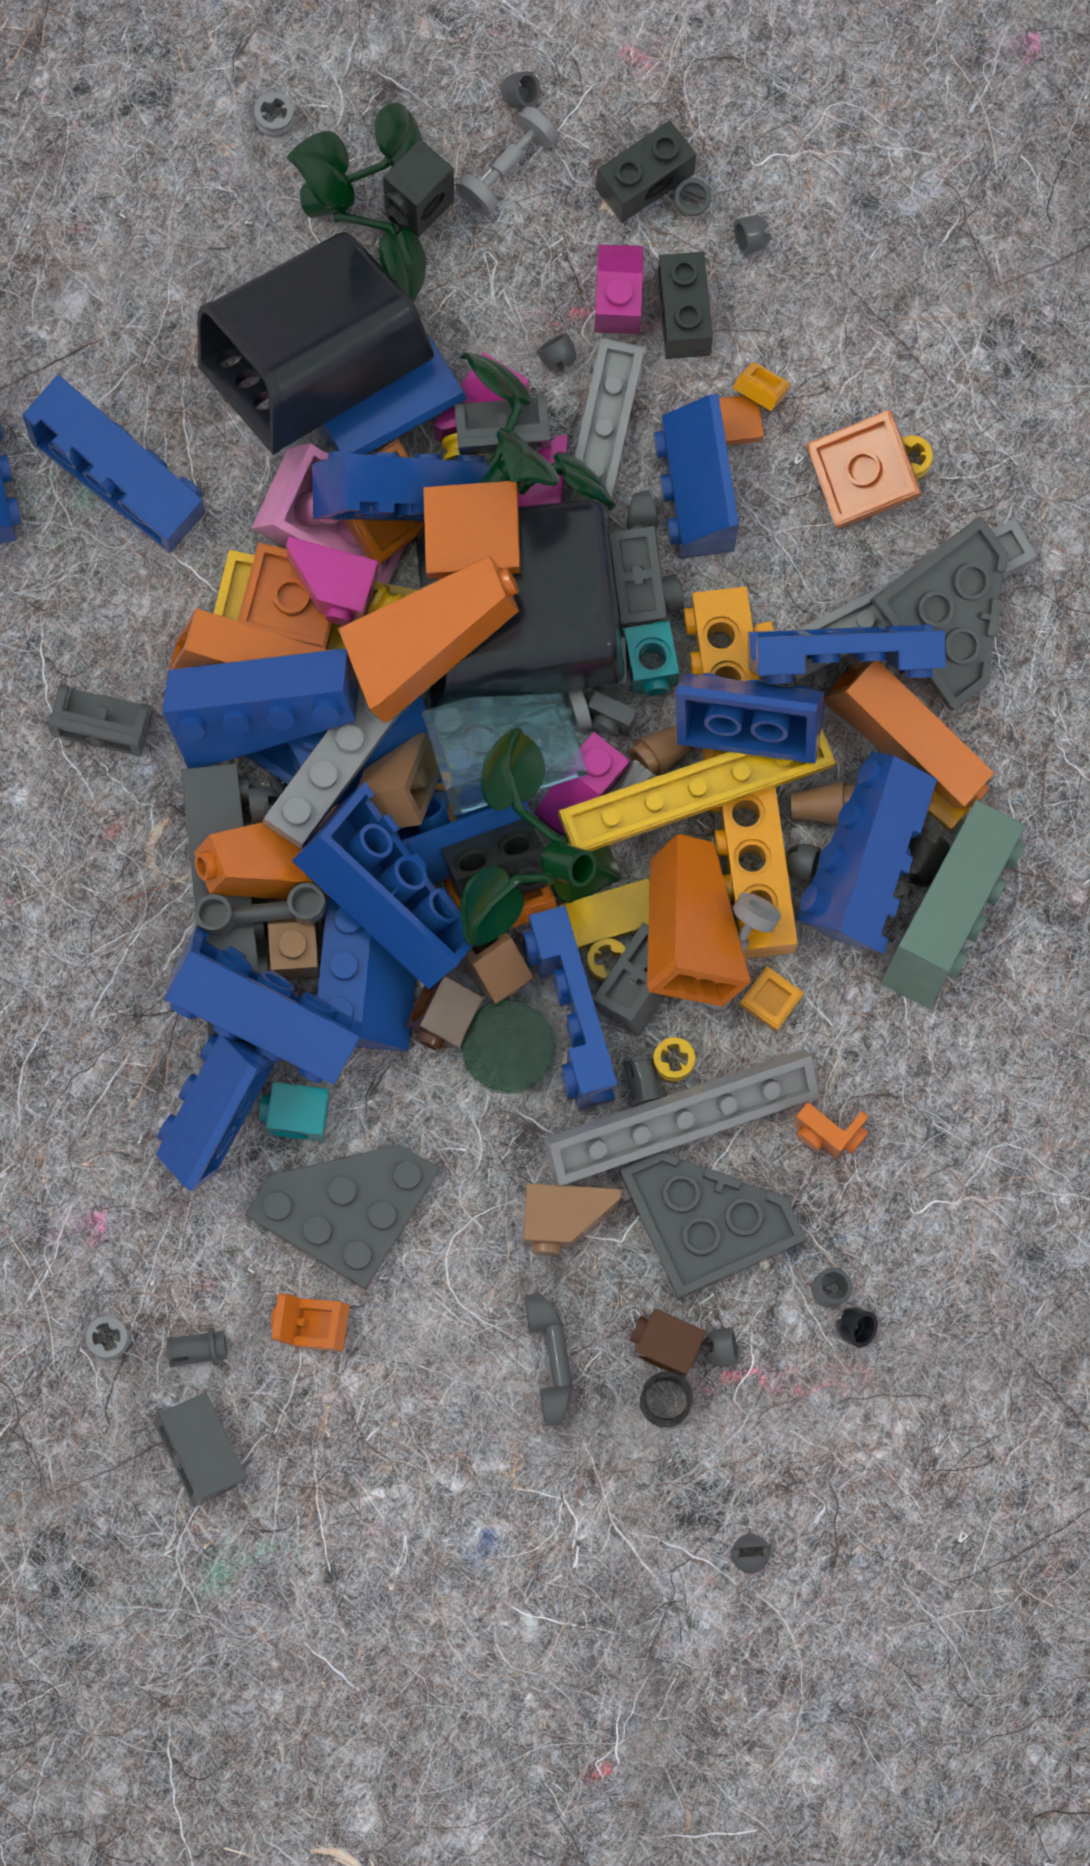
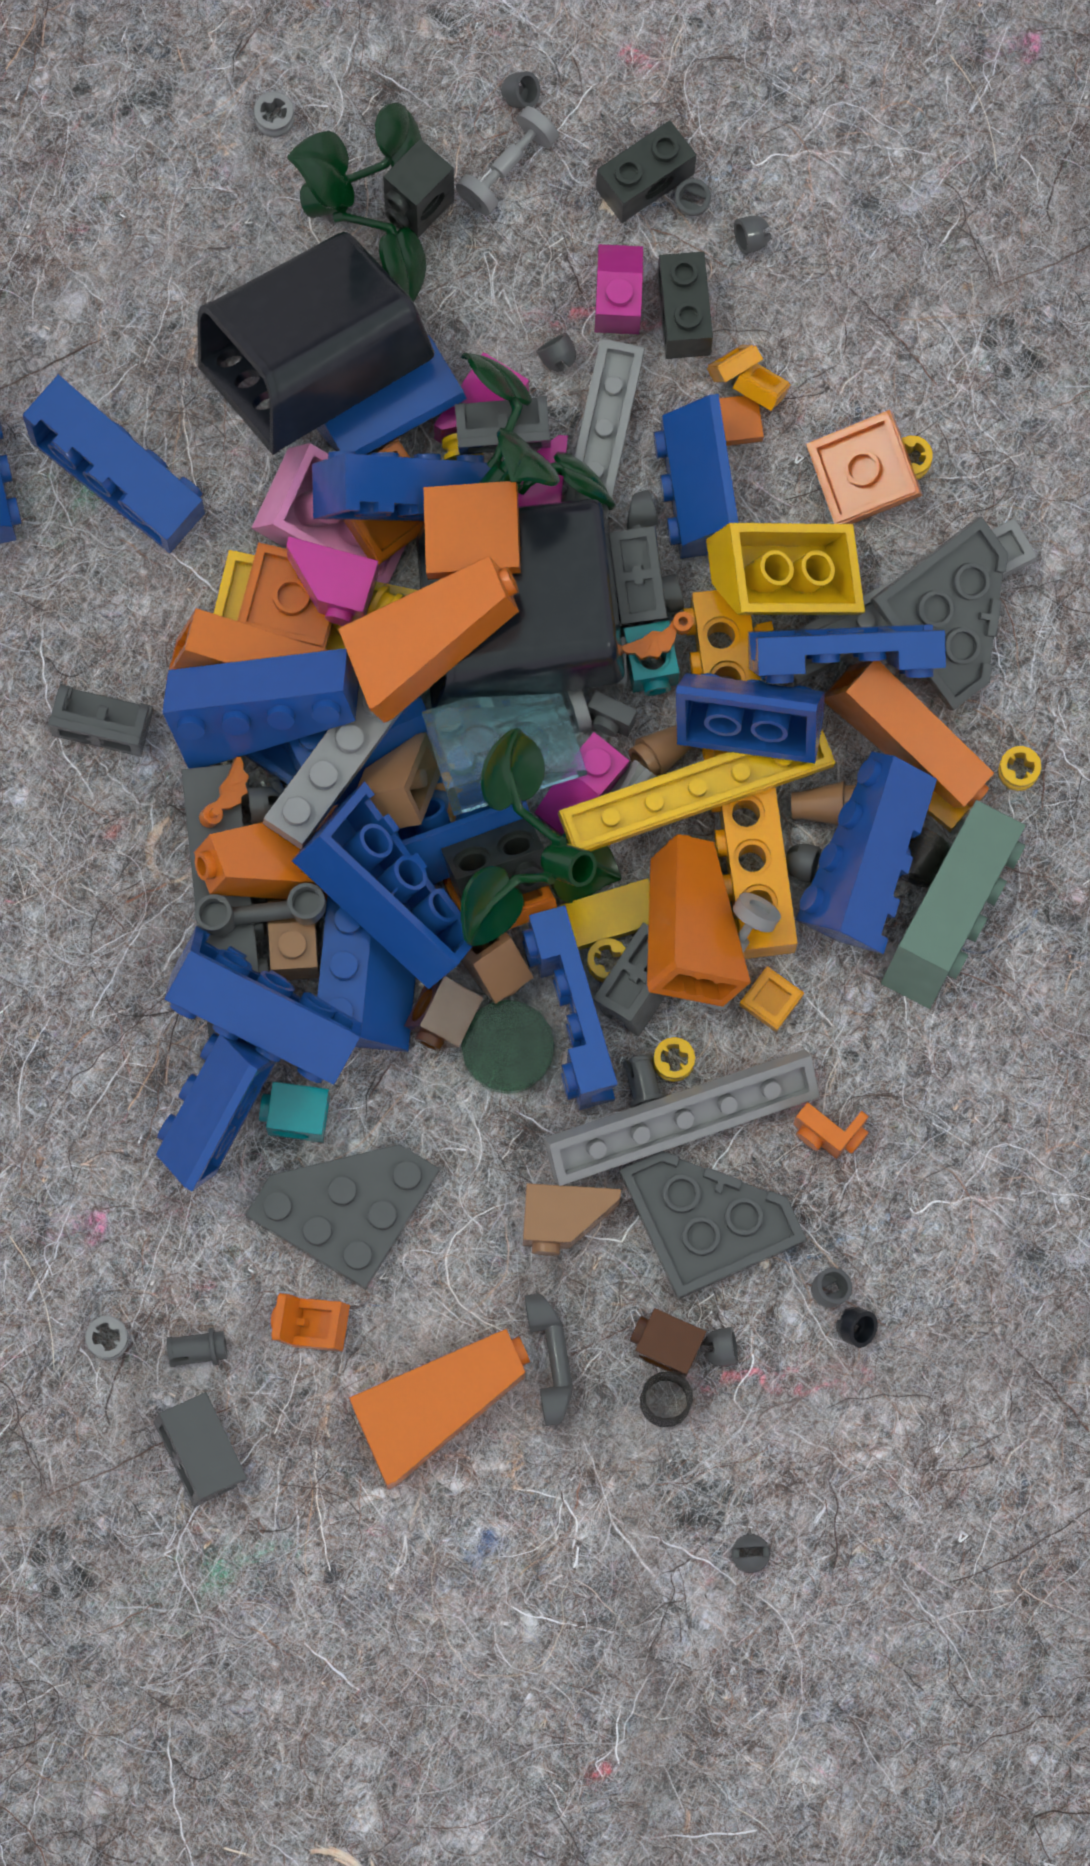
(230, 795): none -> orange piece
(433, 1403): none -> orange slope
(660, 642): none -> orange piece
(734, 363): none -> light orange tile
(787, 568): none -> yellow slope
(1008, 776): none -> yellow bush

